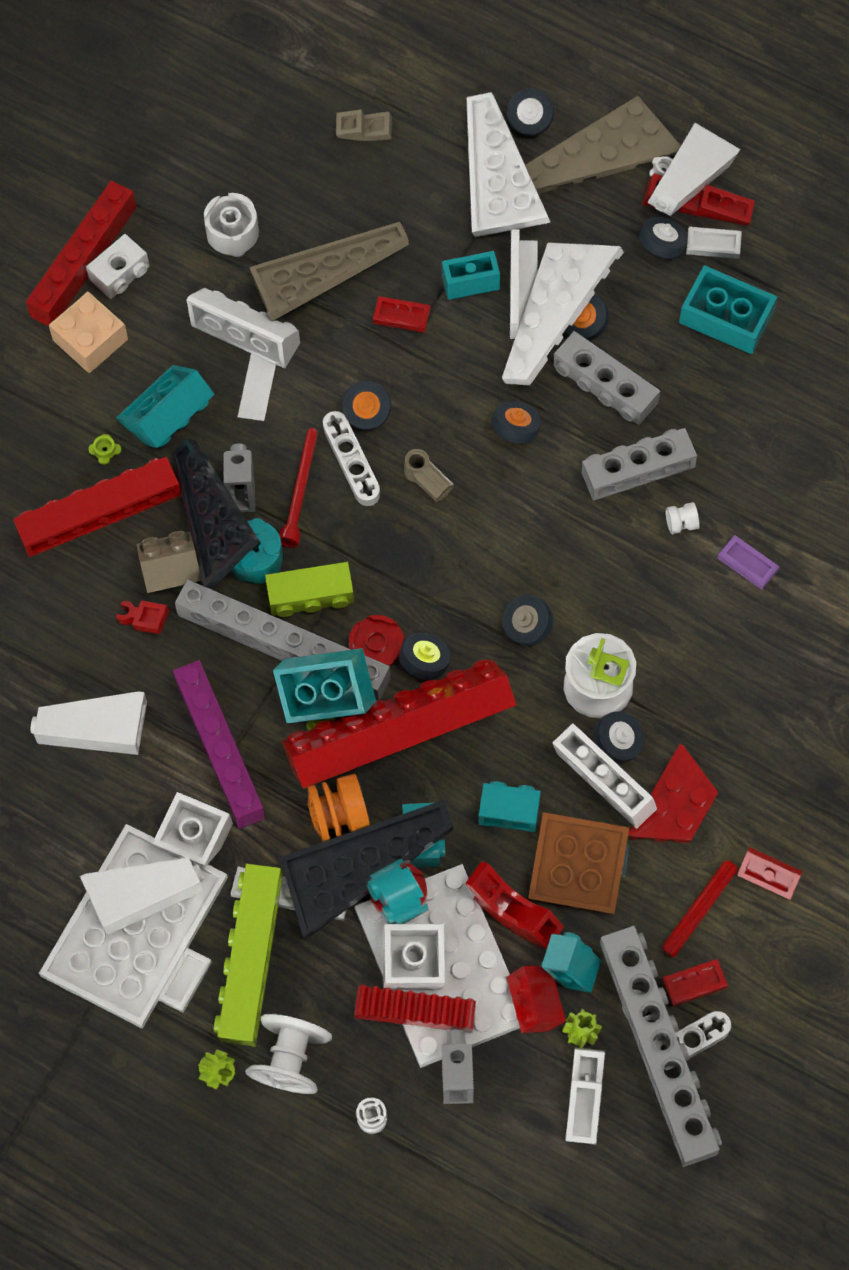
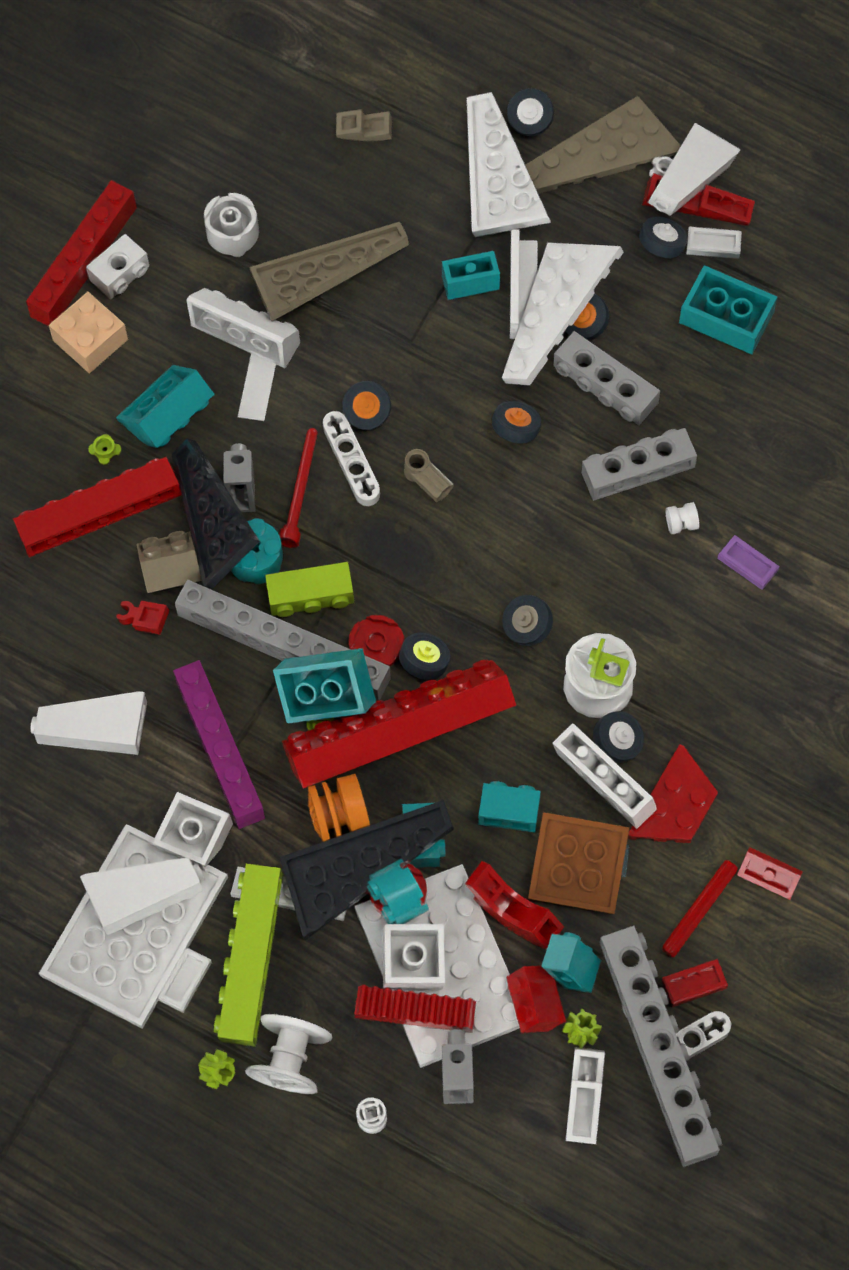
(401, 314): red plate -> none

